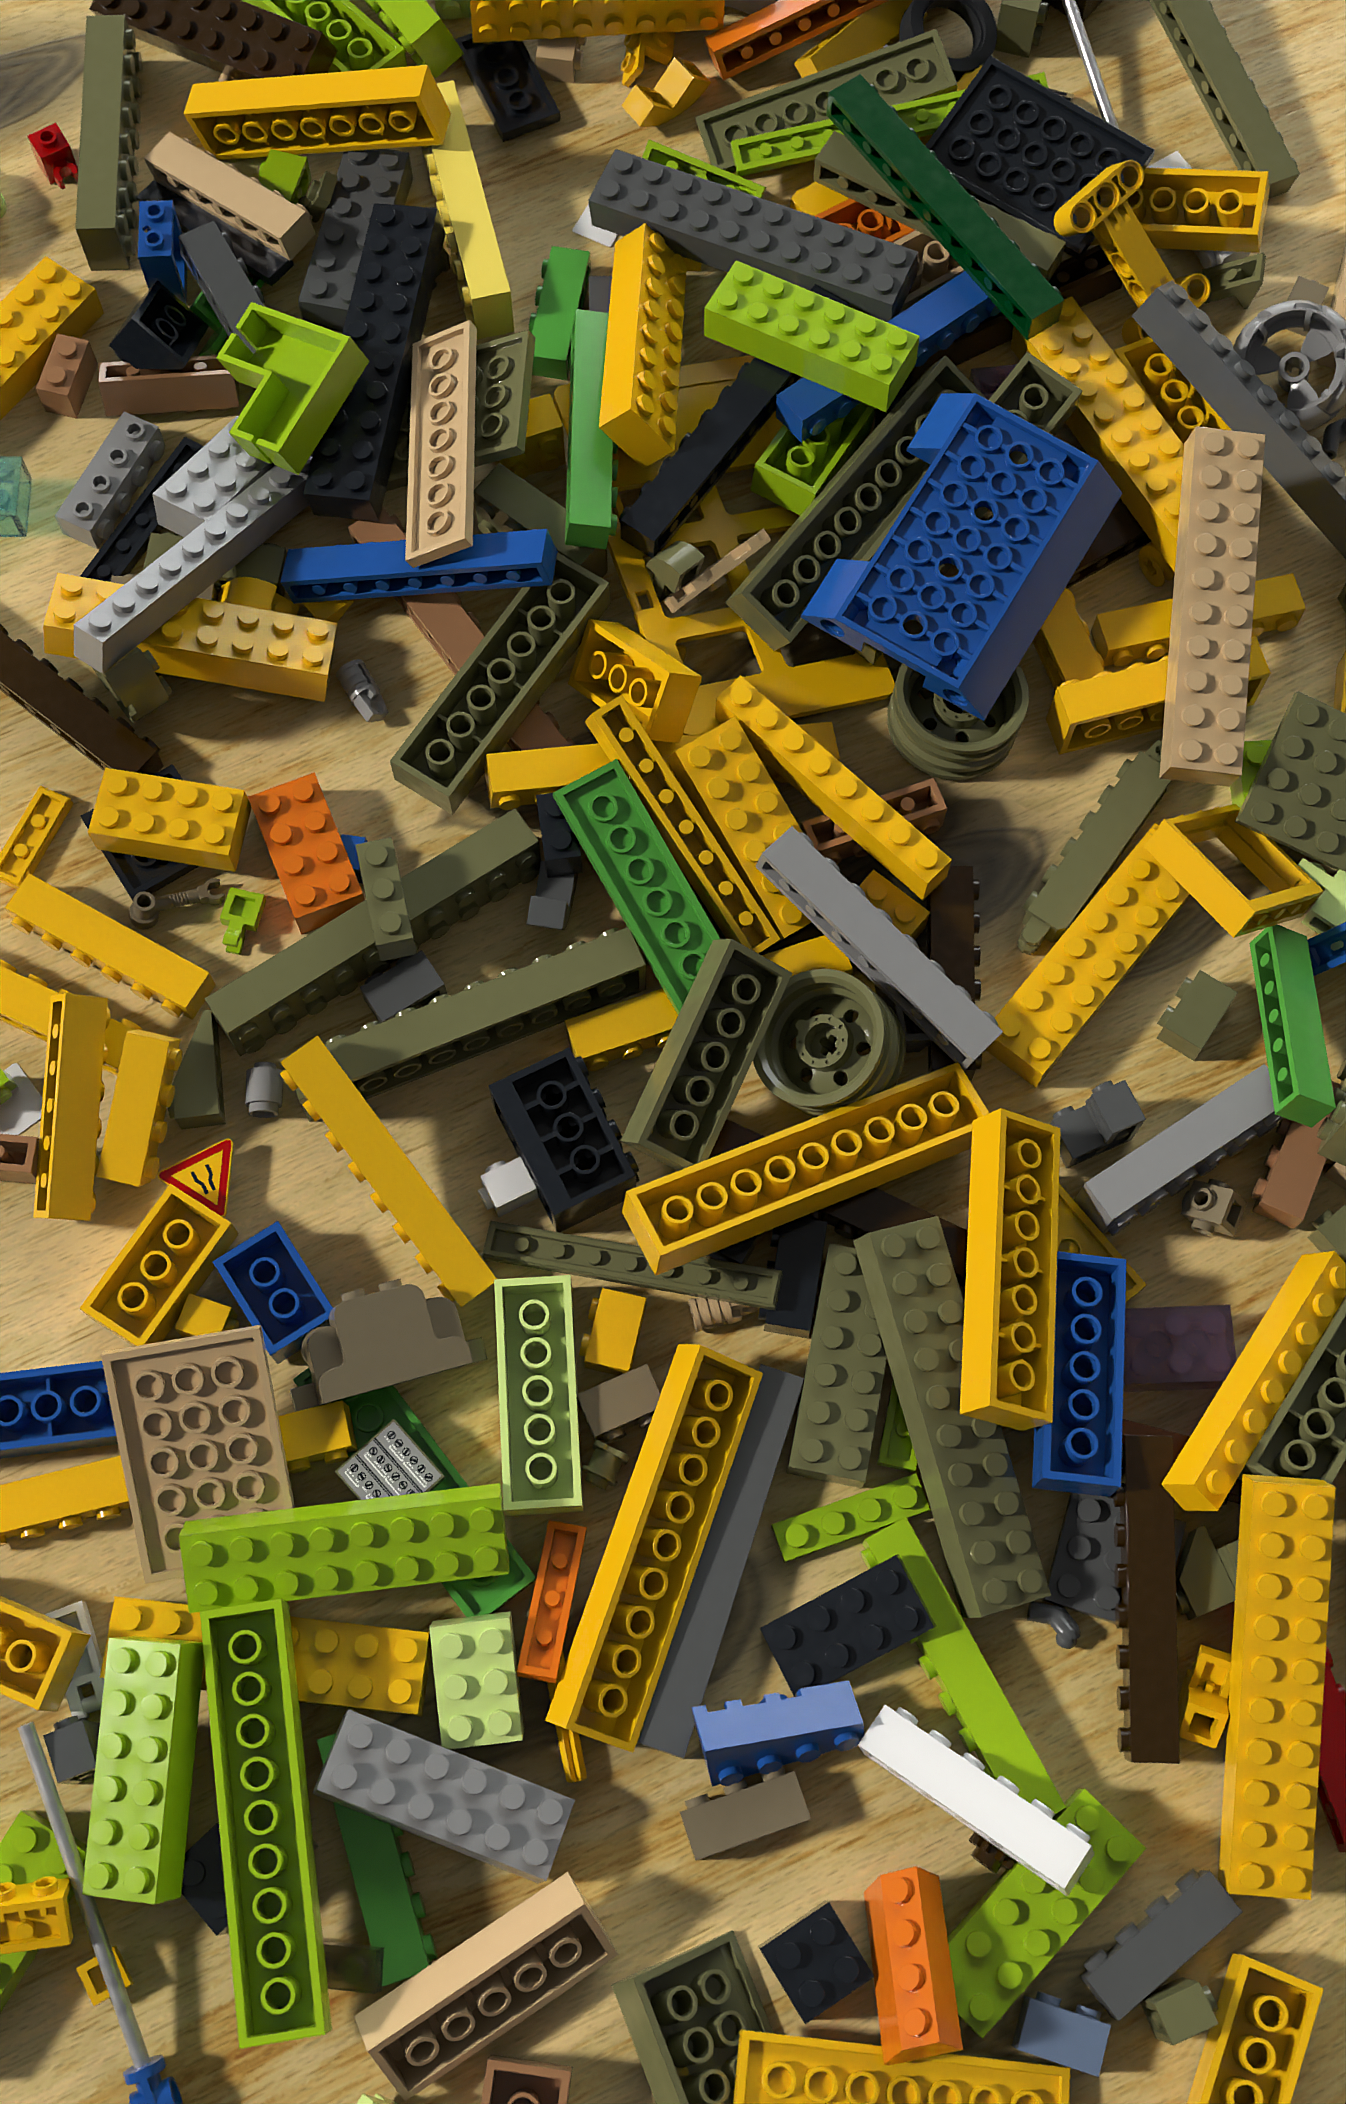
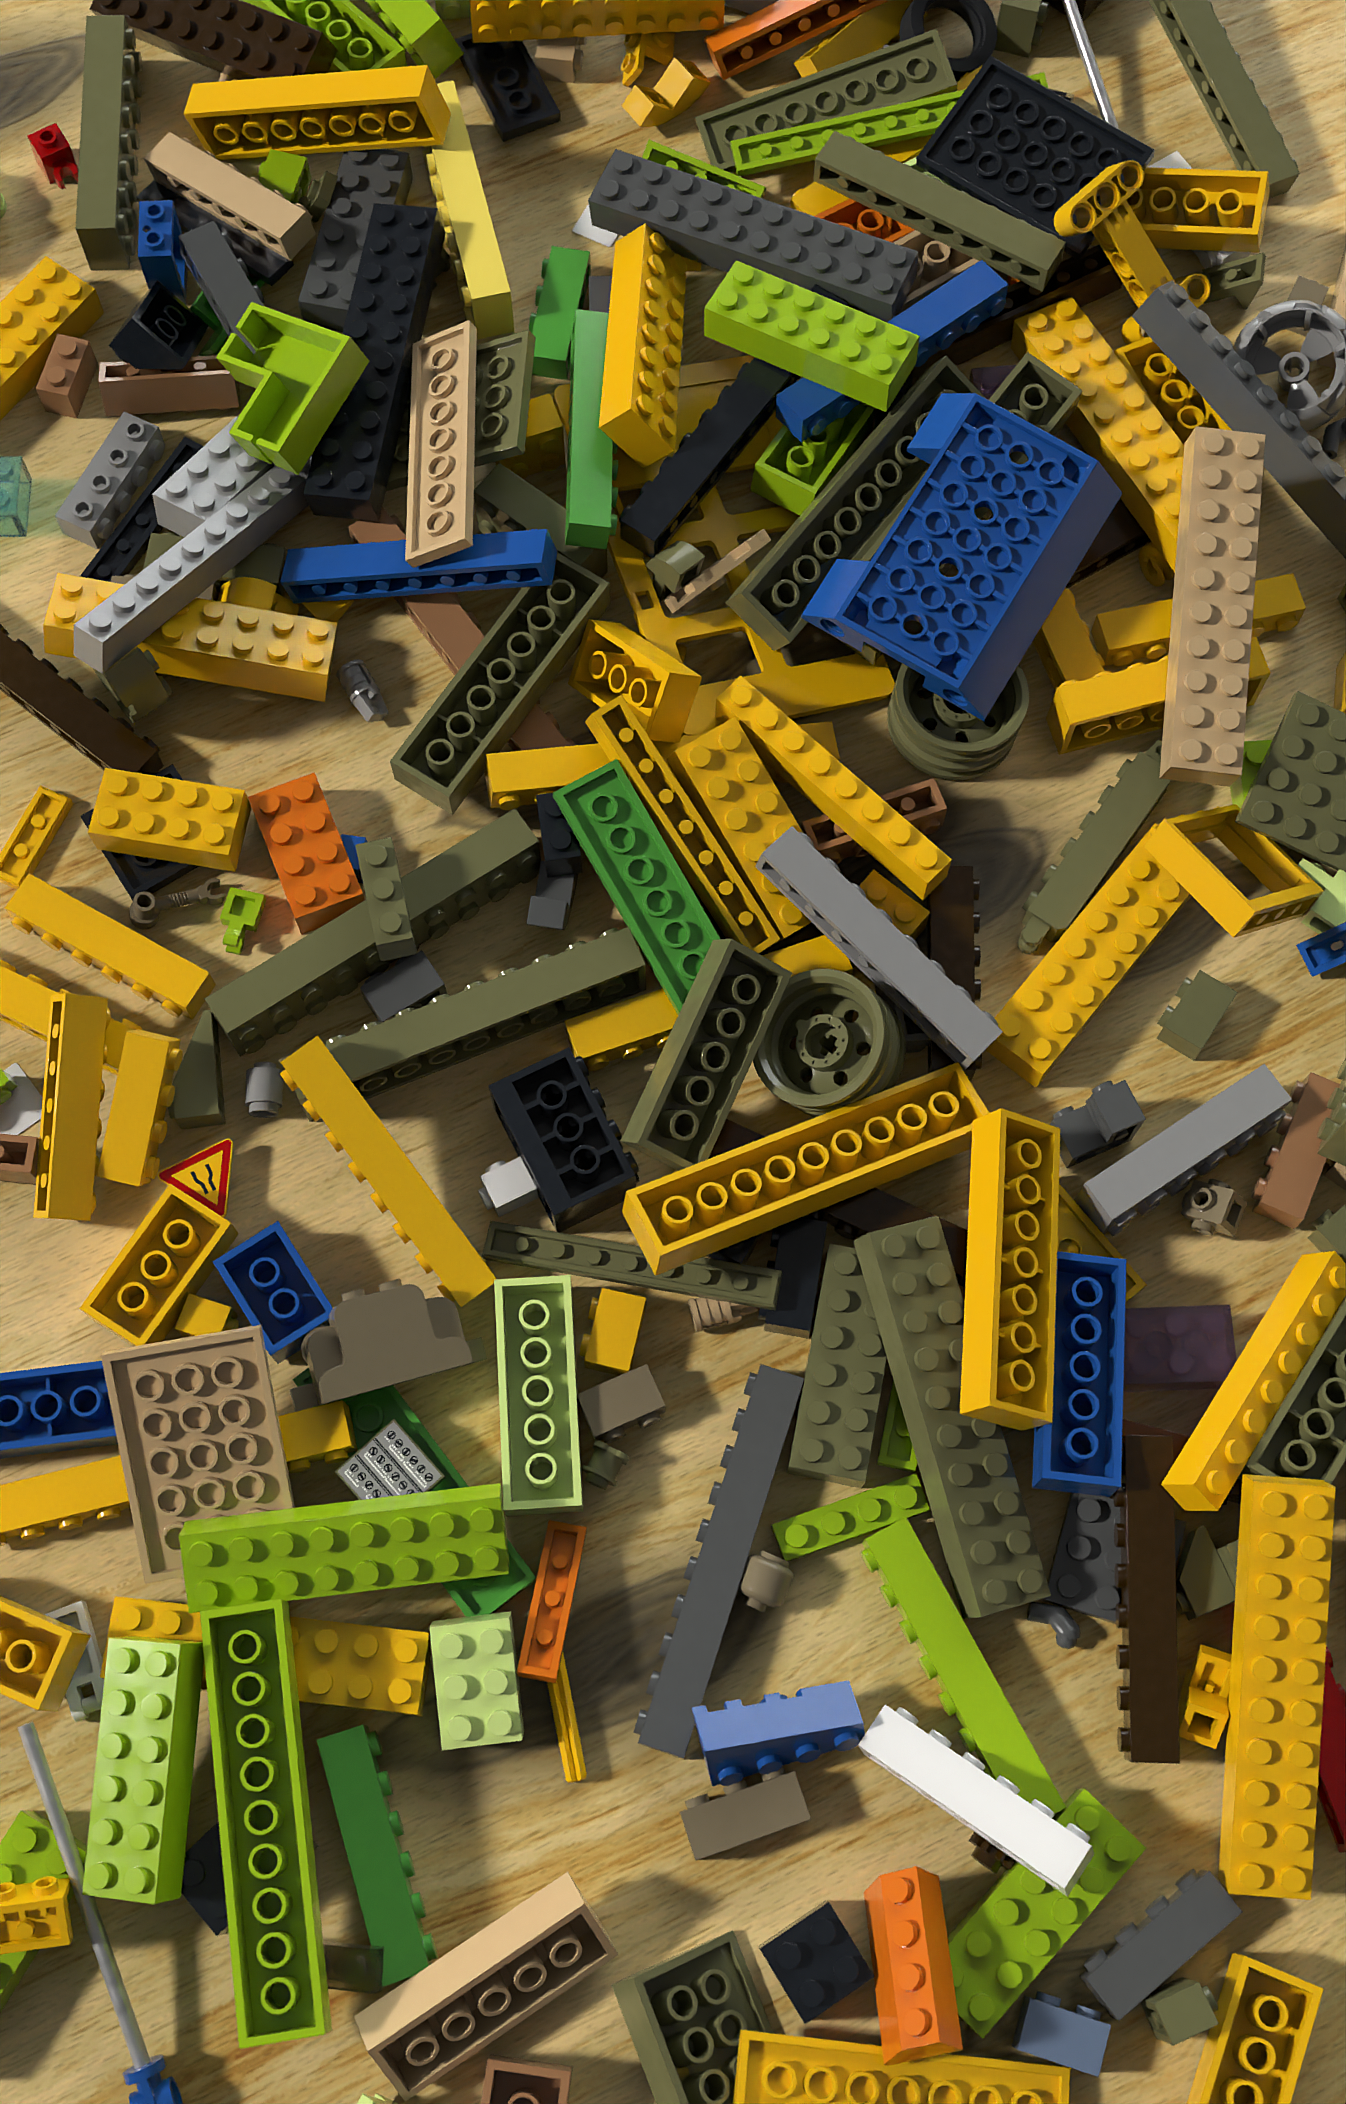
(73, 1749): dark grey brick -> none
(93, 1979): yellow plate -> none
(444, 1797): light grey brick -> none
(654, 1547): yellow brick -> none
(765, 1581): none -> dark tan head
(848, 1626): black plate -> none
(945, 207): dark green brick -> none
(1292, 1026): bright green brick -> none

